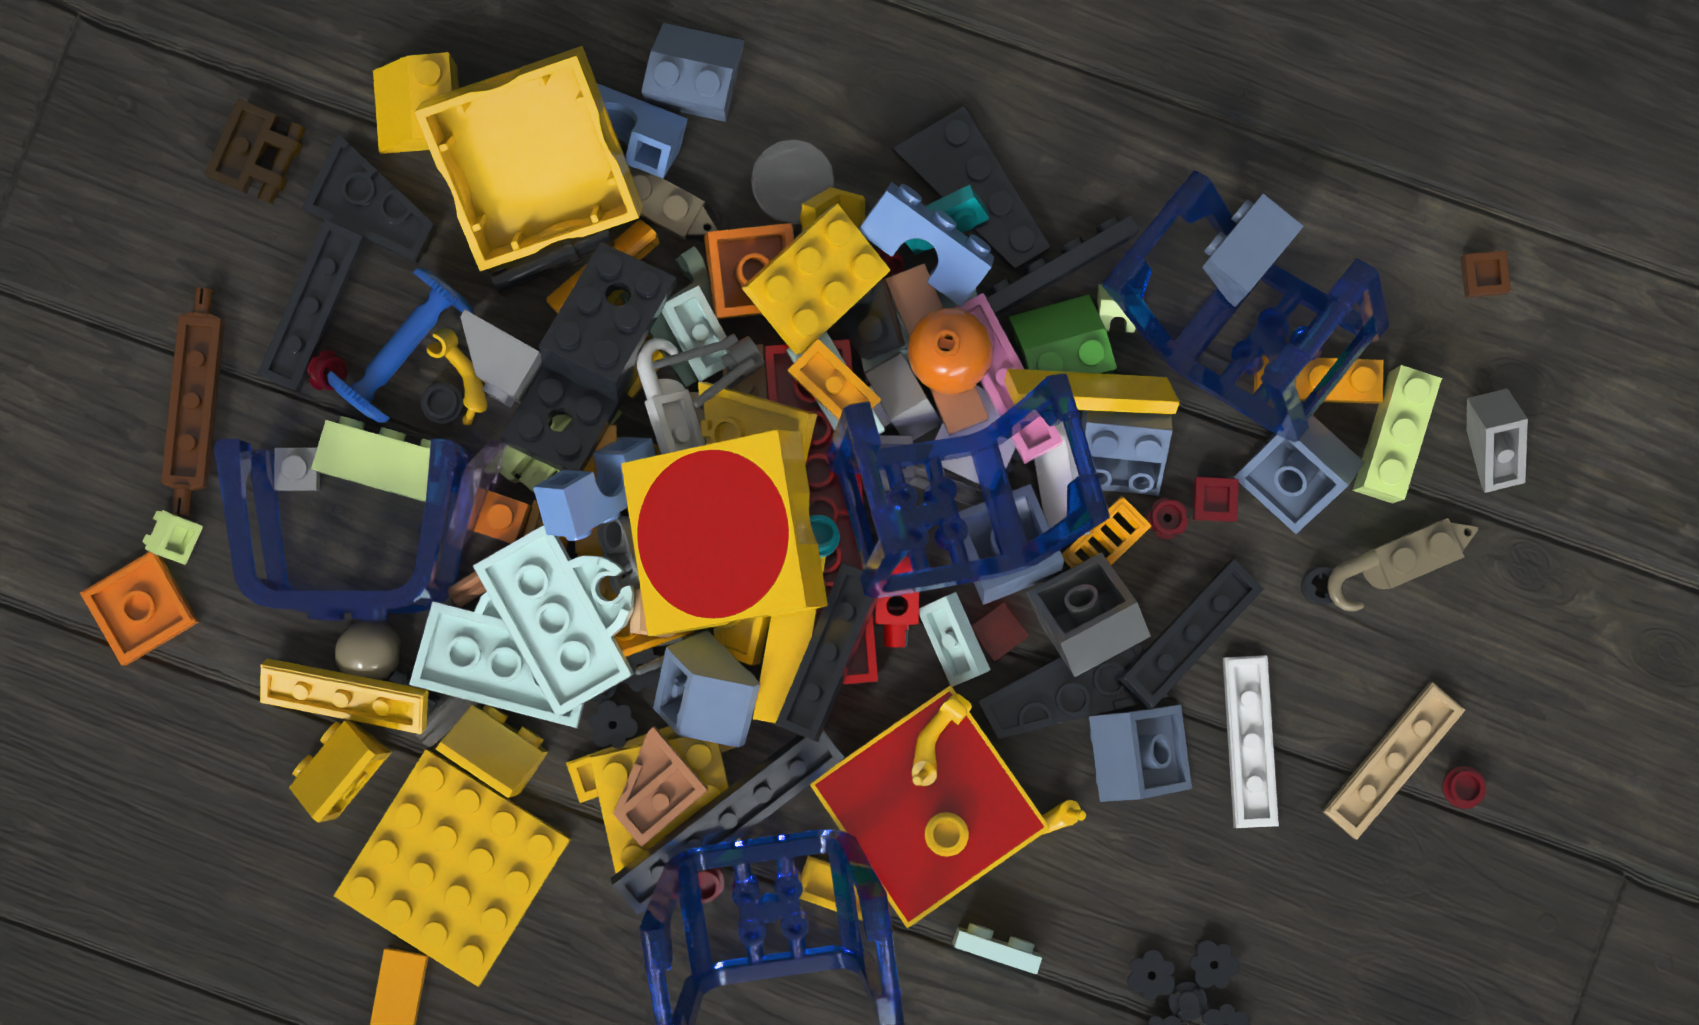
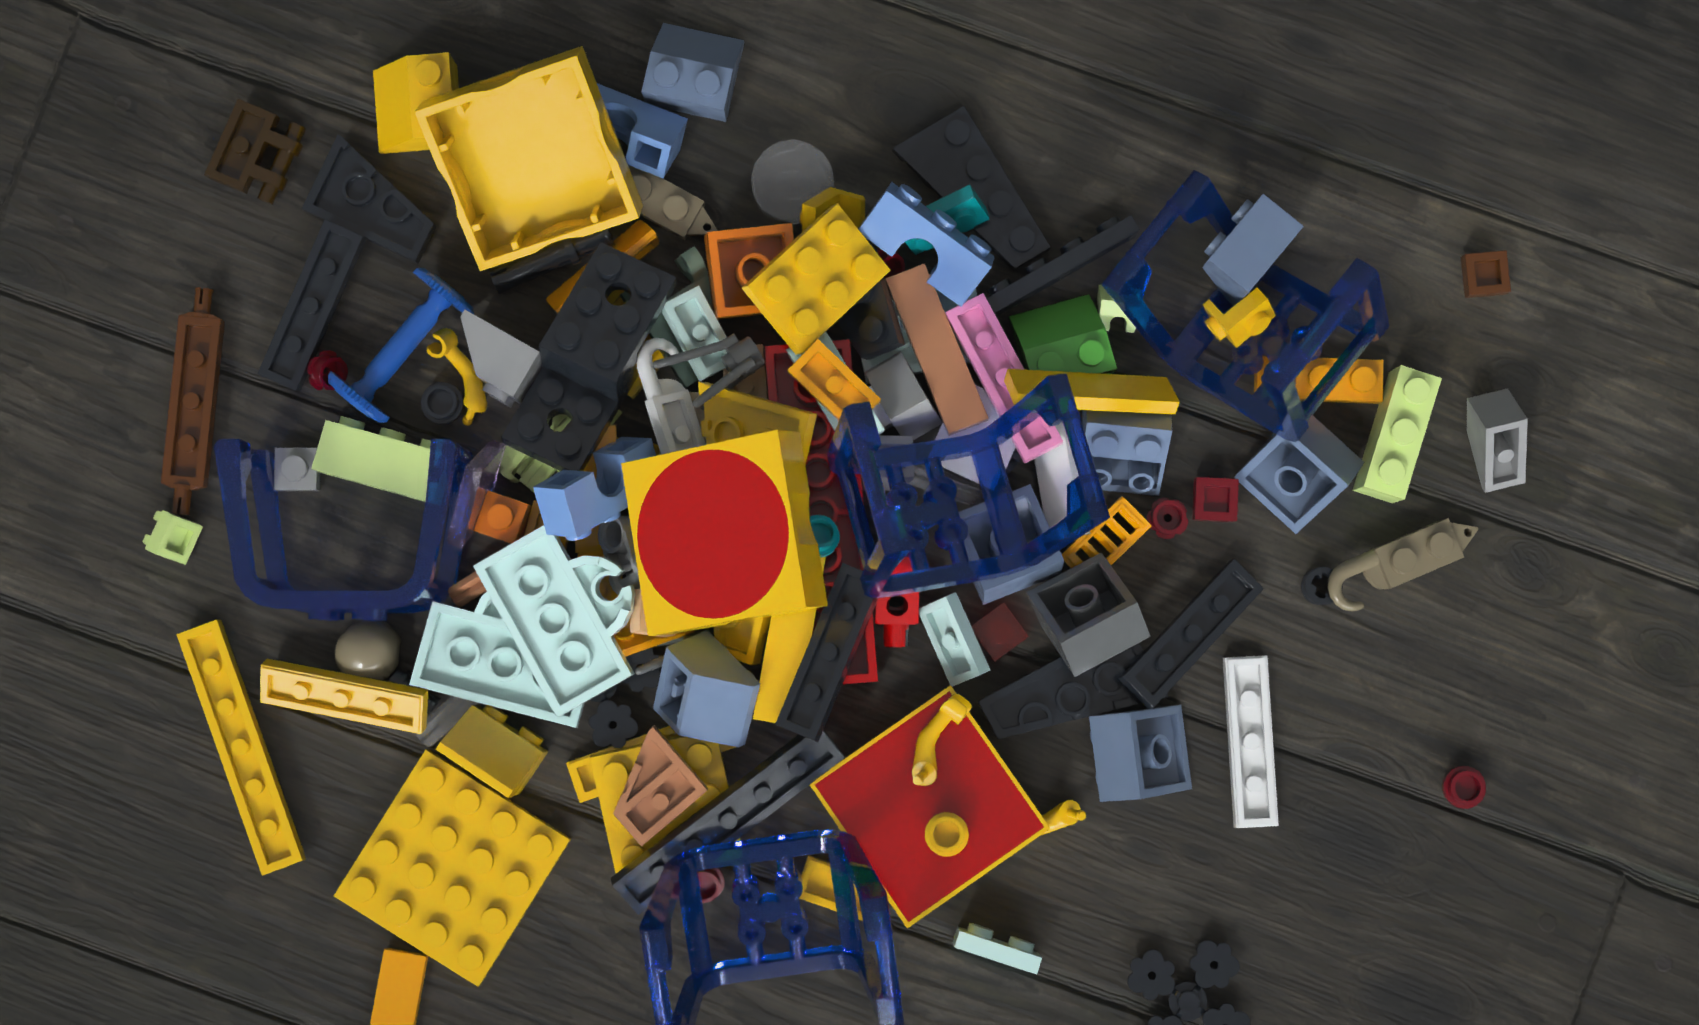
(139, 607): orange tile -> none
(241, 747): none -> yellow plate
(338, 770): yellow slope -> none
(967, 353): orange cylinder -> none
(1243, 320): none -> yellow bracket
(1393, 760): tan tile -> none

